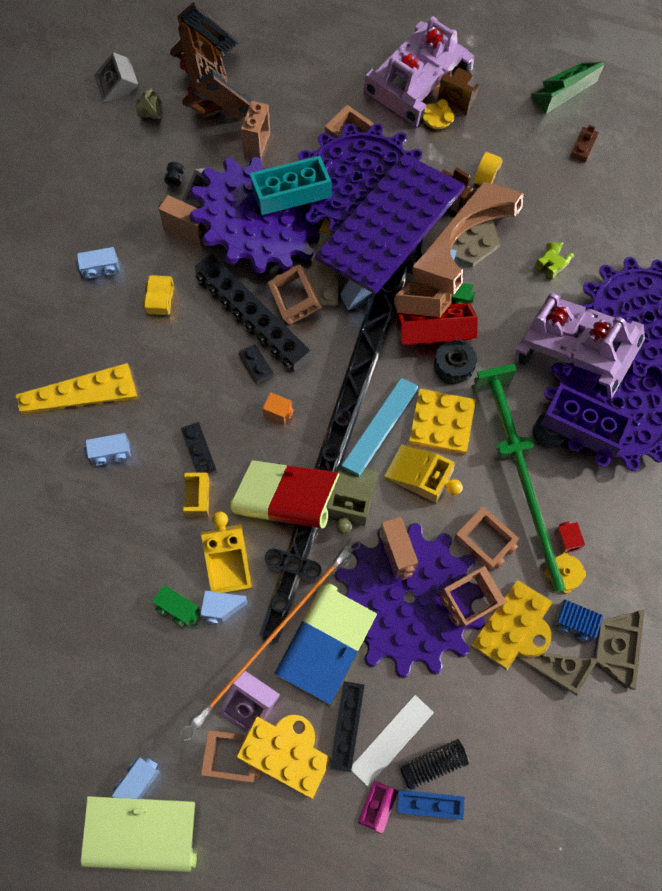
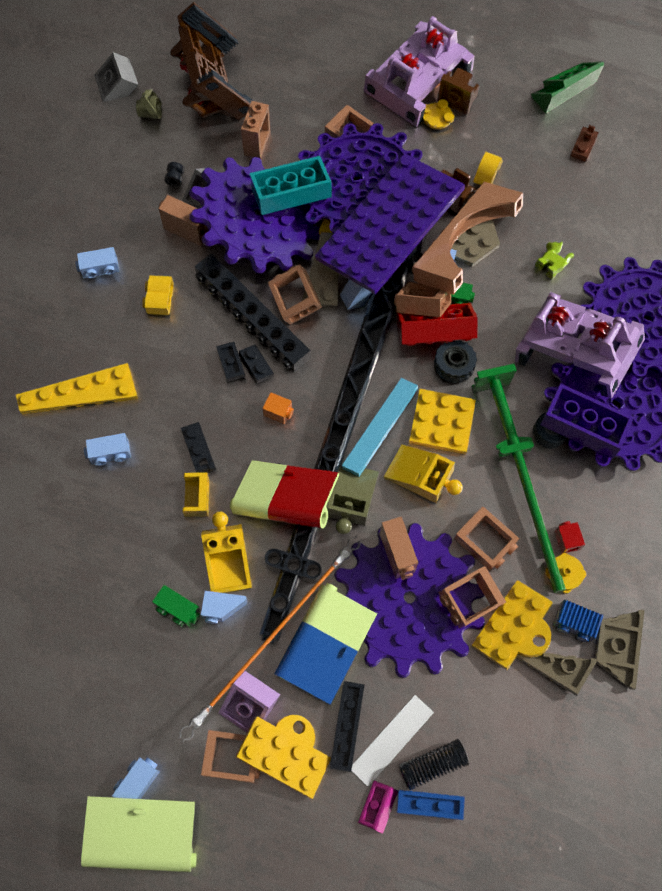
(230, 361): none -> black plate

